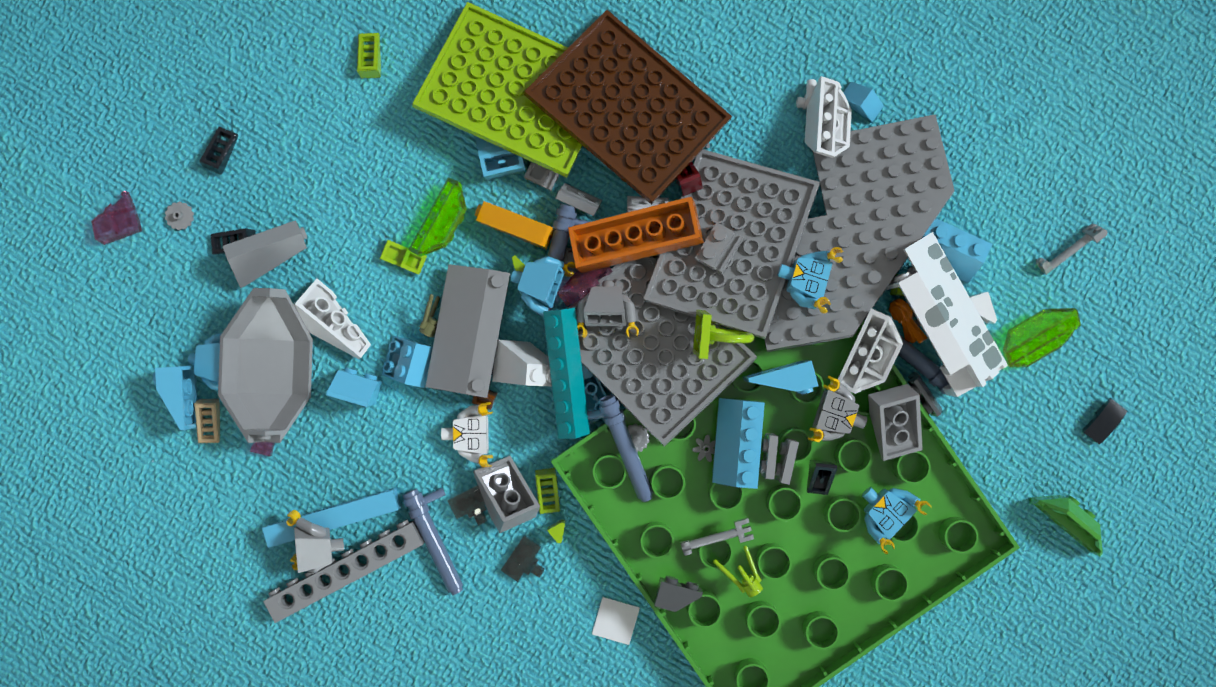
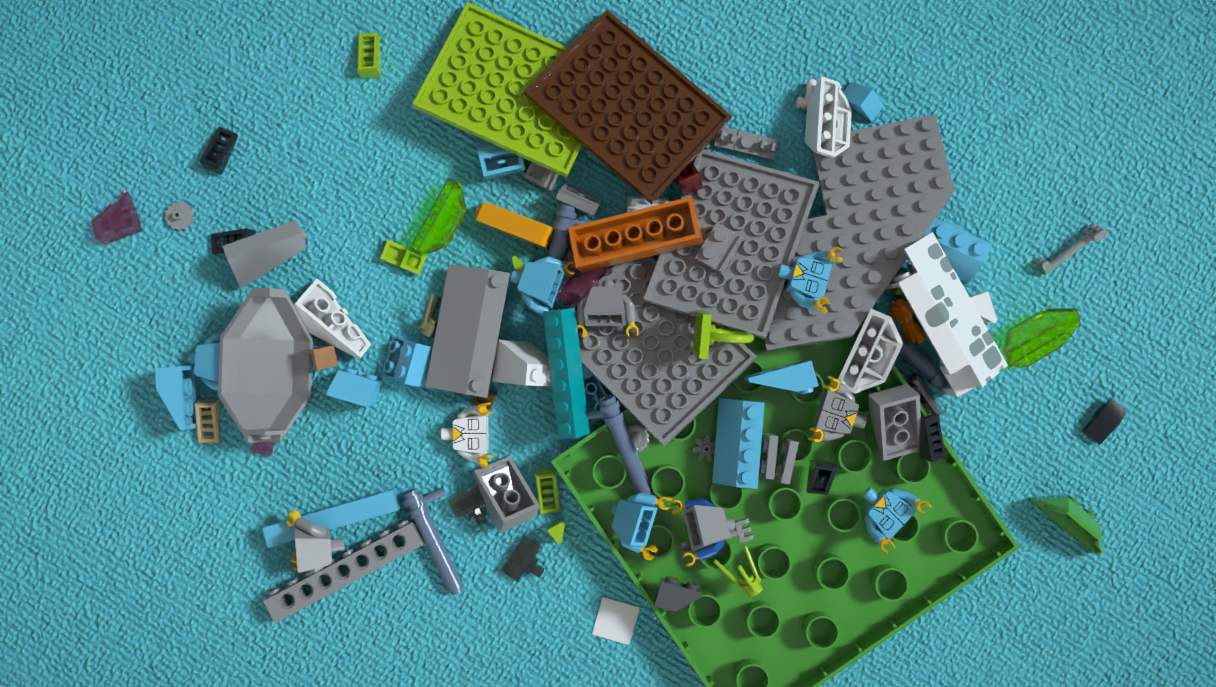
(322, 356): none -> medium nougat panel
(634, 521): none -> medium azure torso
(705, 526): none -> light grey torso
(746, 143): none -> light grey plate
(931, 440): none -> black slope

